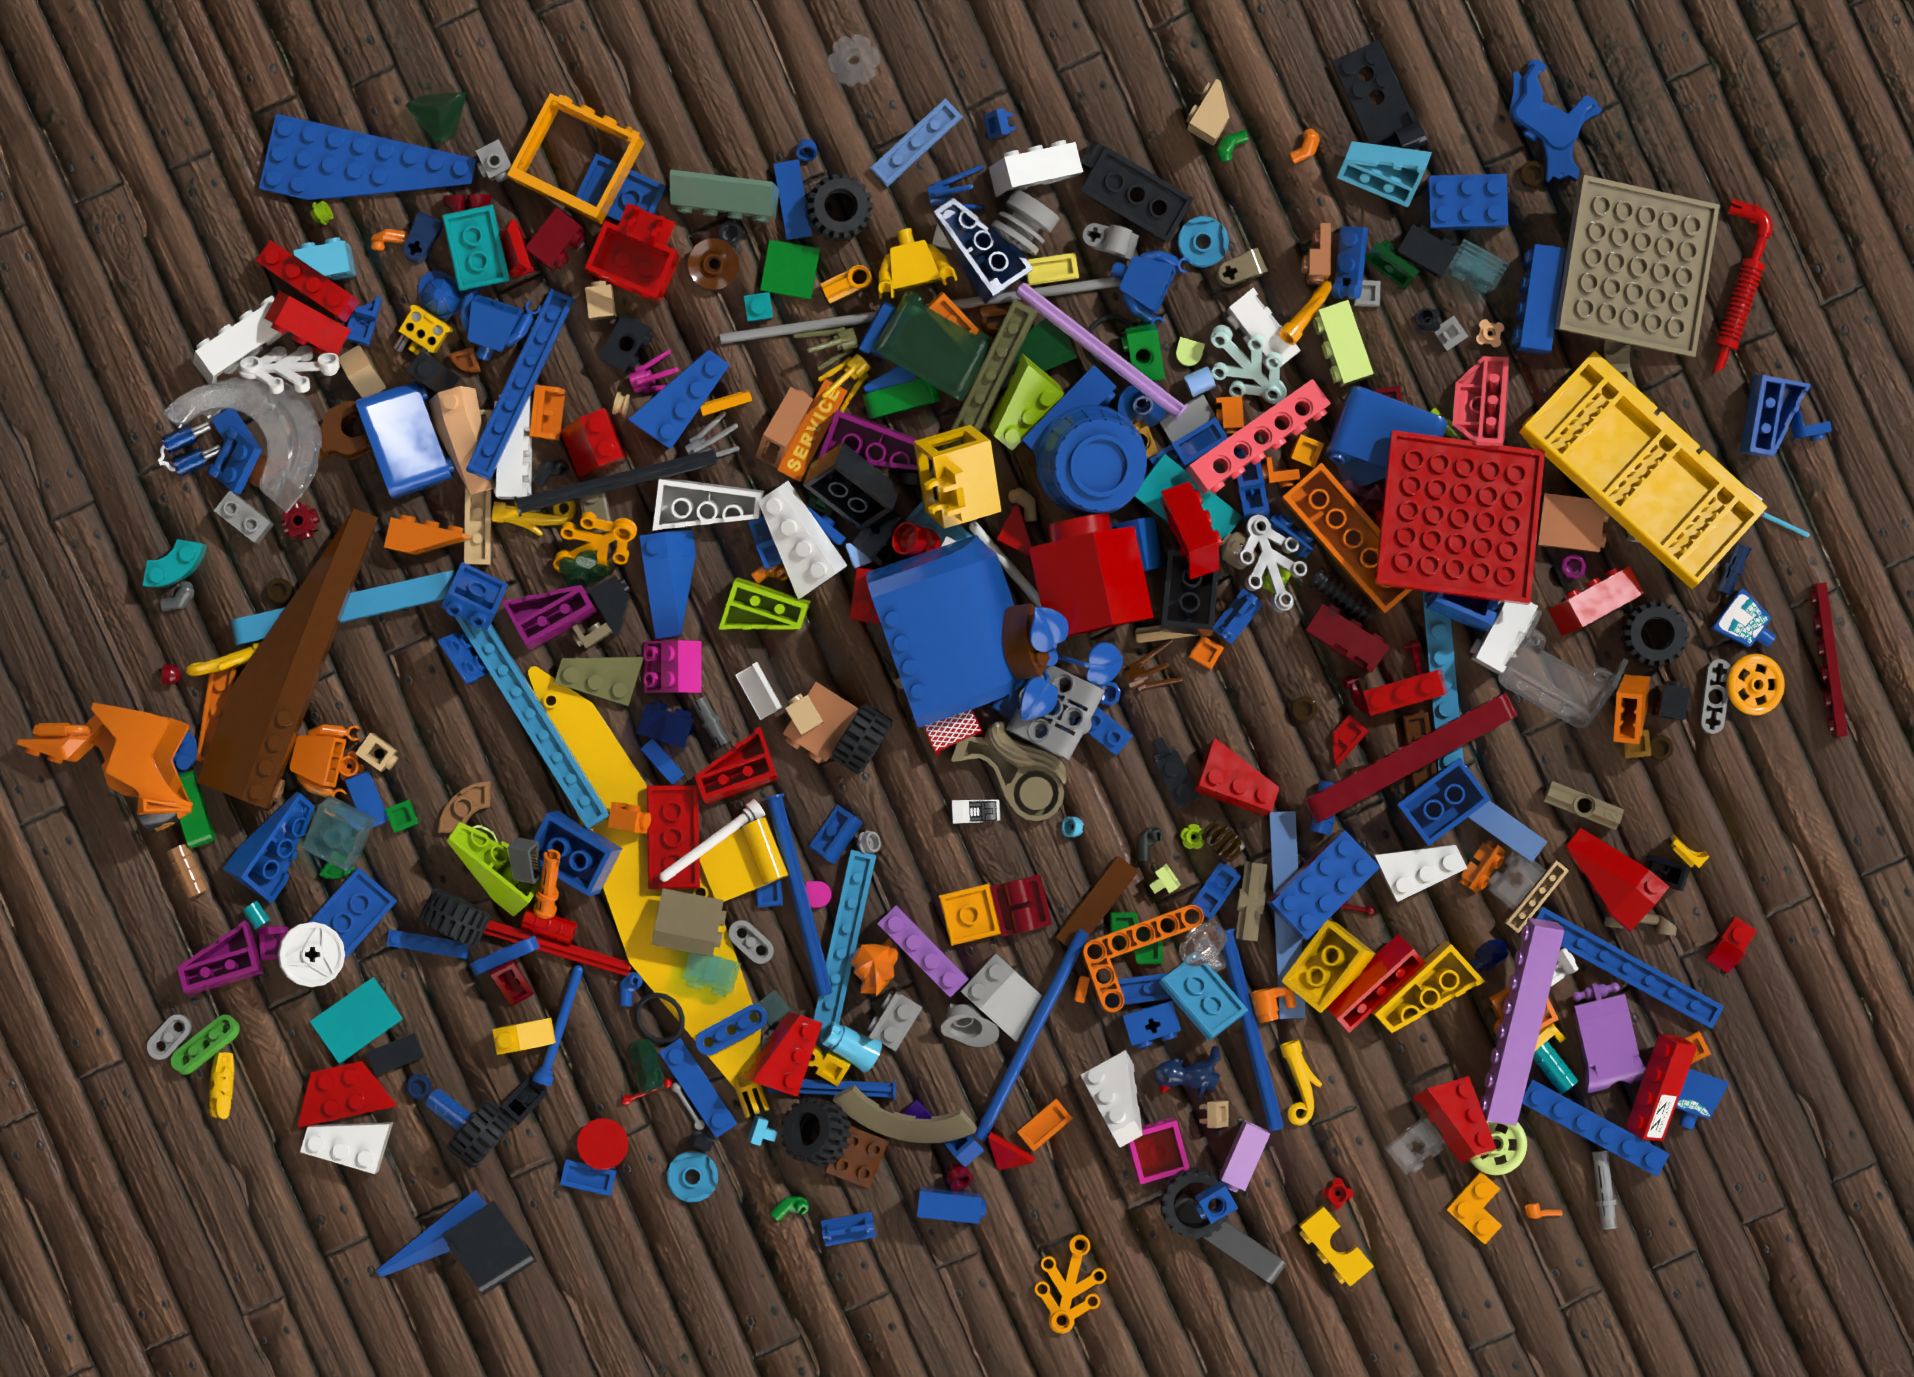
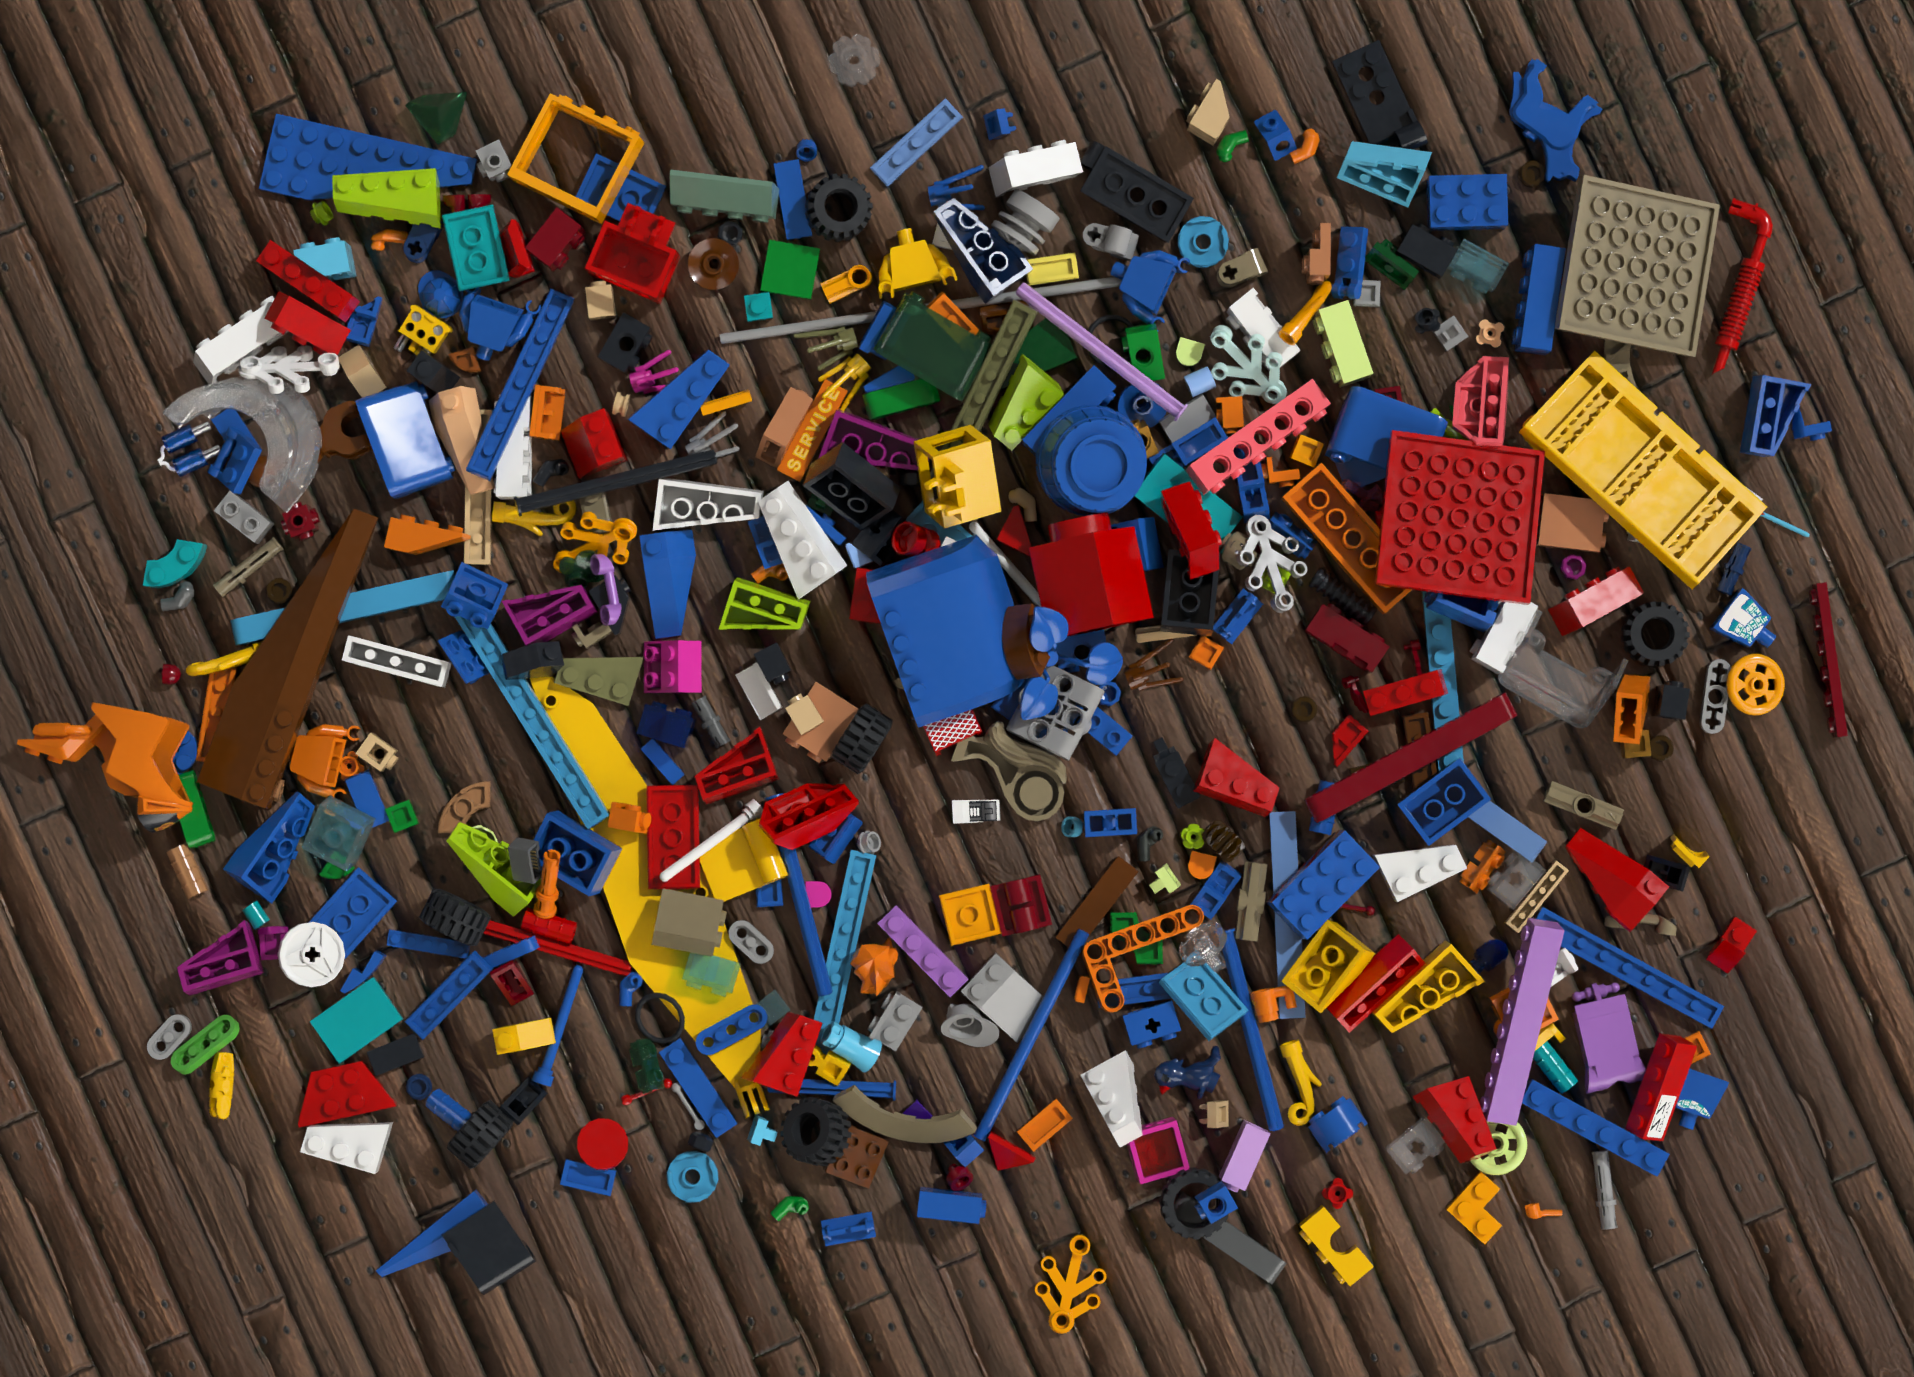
(223, 585): none -> dark tan pin
(358, 977): none -> blue slope
(390, 195): none -> lime wedge
(396, 661): none -> white brick
(448, 995): none -> blue tile
(533, 661): none -> black slope
(603, 566): none -> medium lavender bar
(773, 664): none -> black brick
(806, 813): none -> red wedge
(1068, 646): none -> blue brick
(1110, 822): none -> blue brick
(1201, 864): none -> orange tile
(1274, 131): none -> blue bracket
(1337, 1124): none -> blue brick

